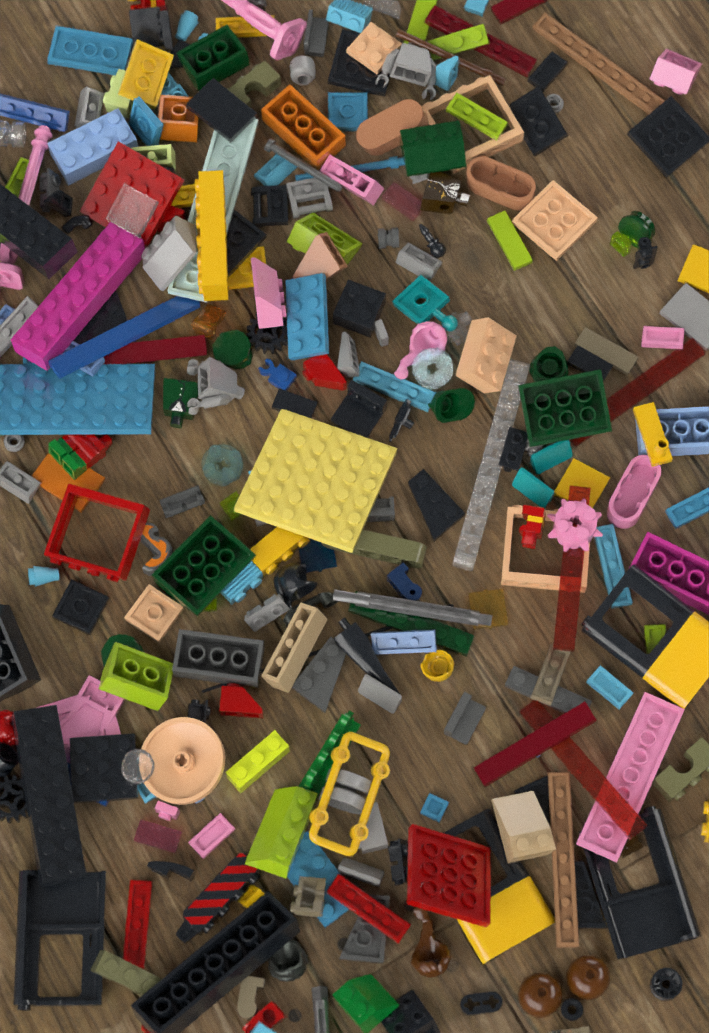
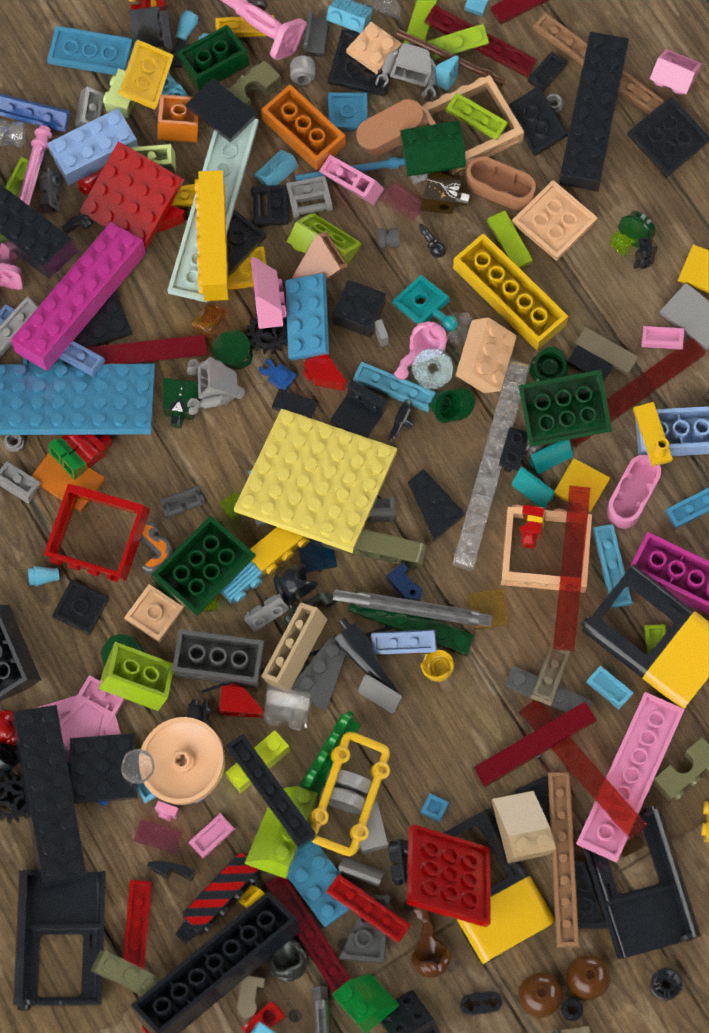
(60, 202): black tile -> none
(87, 183): none -> red cone
(122, 335): blue tile -> none
(132, 210): clear tile -> none
(145, 123): dark azure tile -> none
(170, 251): light grey slope -> none
(227, 474): clear light blue plate -> none
(271, 146): dark grey bar -> none
(271, 791): none -> black plate
(287, 708): none -> clear slope
(309, 897): dark tan cylinder -> none
(310, 934): none -> dark red tile
(348, 359): light grey slope -> none
(418, 261): light grey slope -> none
(464, 719): dark grey panel -> none
(510, 292): none -> yellow brick
(579, 536): bright pink brick -> none
(594, 111): none -> black brick

